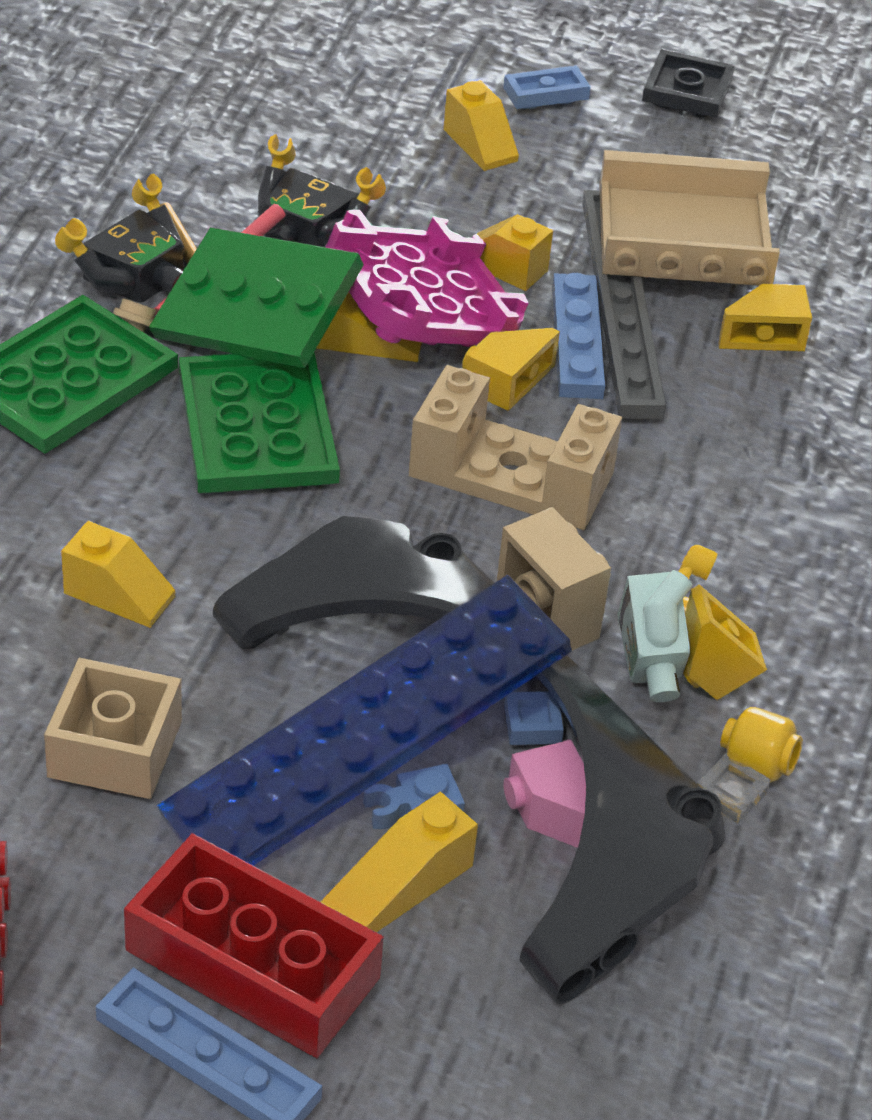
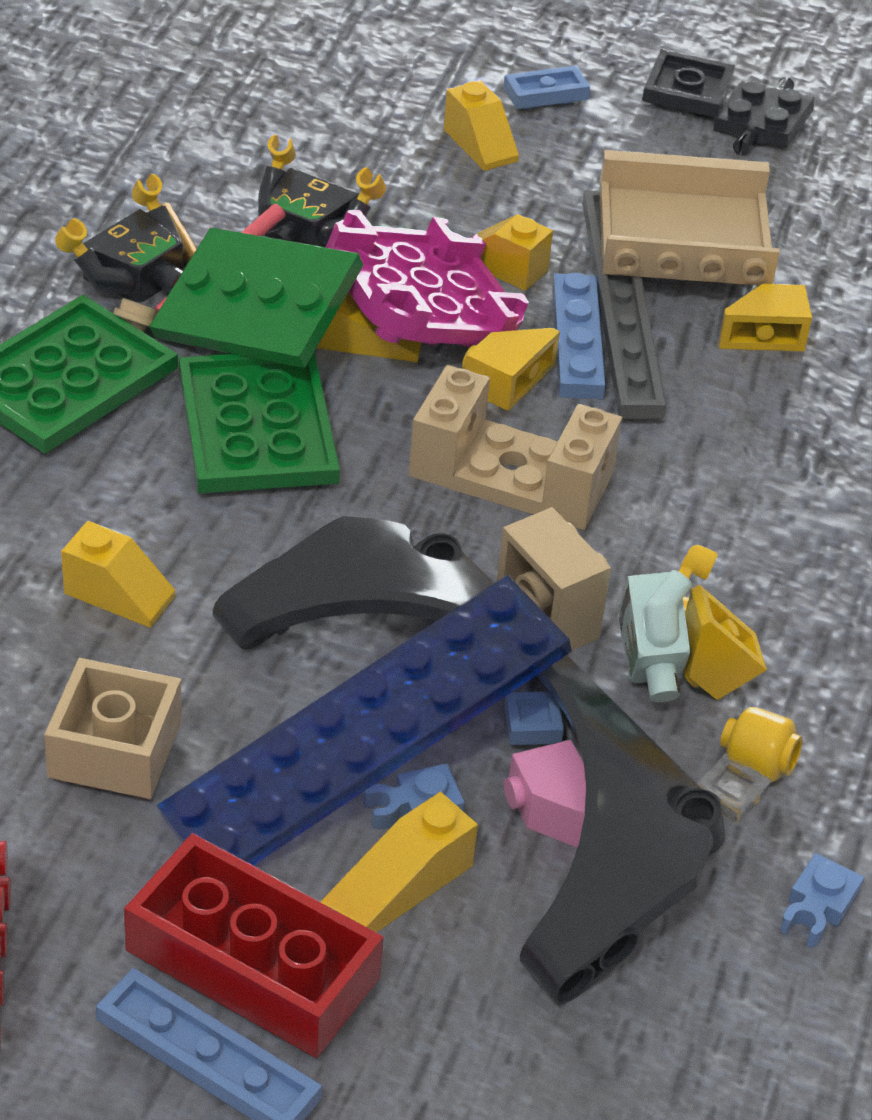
(763, 114): none -> black plate
(821, 895): none -> medium blue plate

